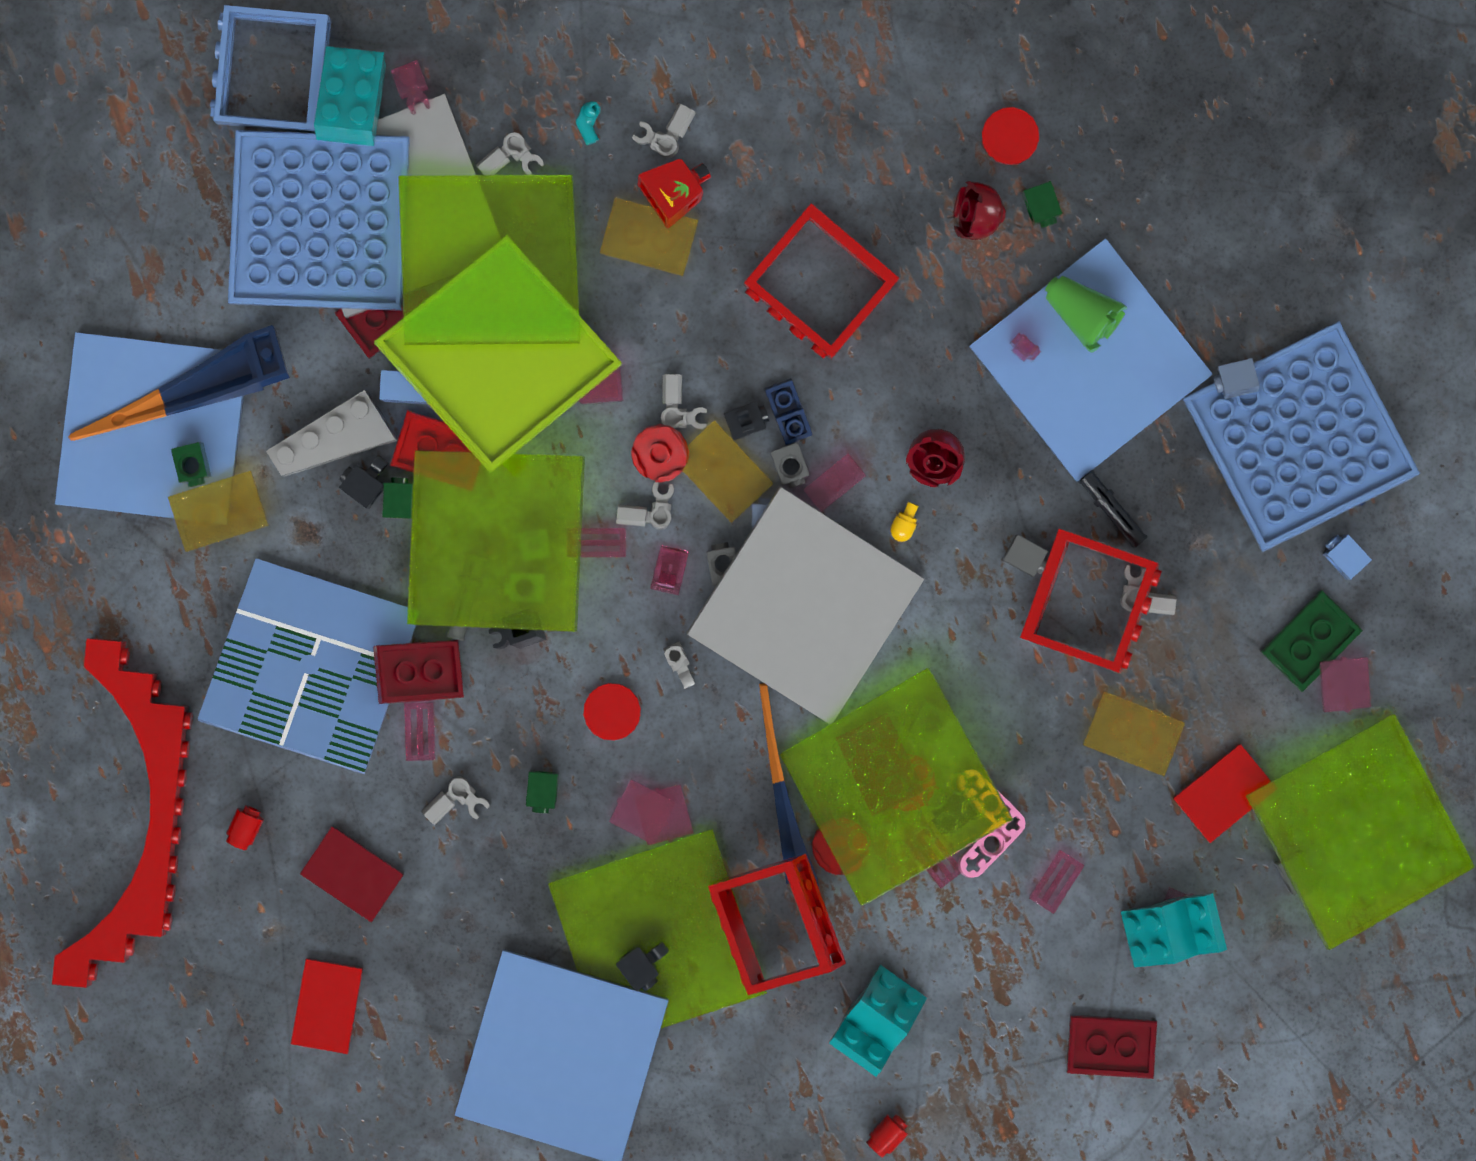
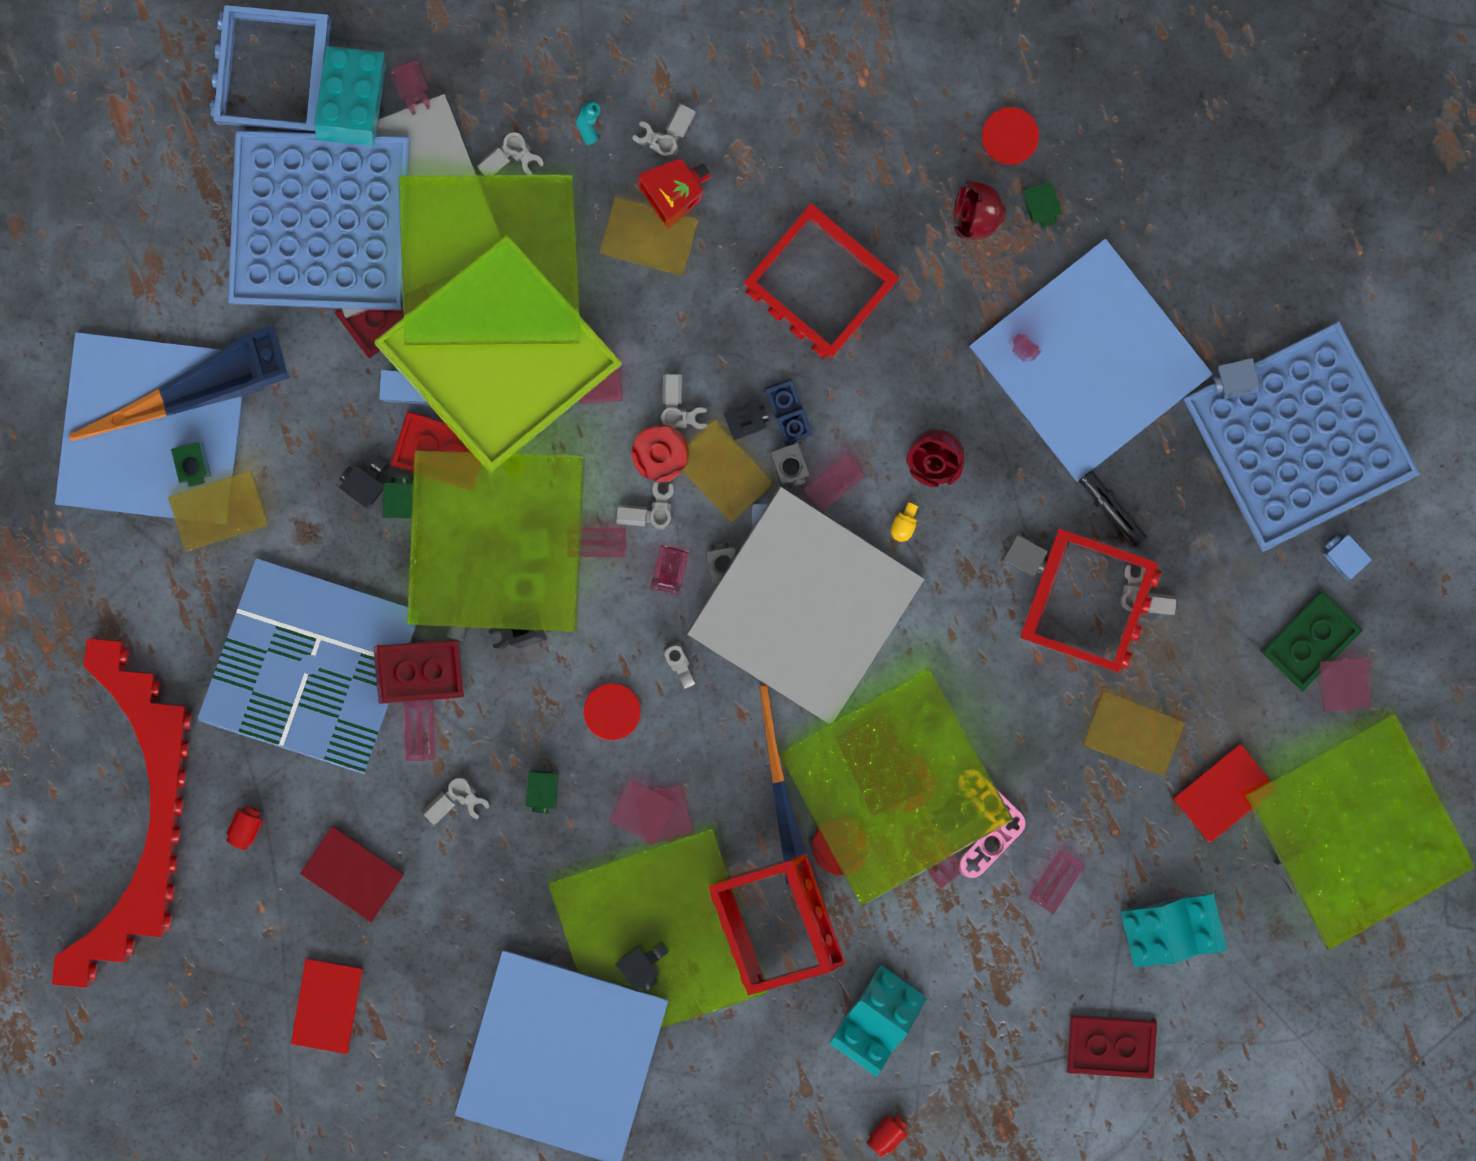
(337, 434): light grey wedge -> none
(1085, 310): bright green cone -> none

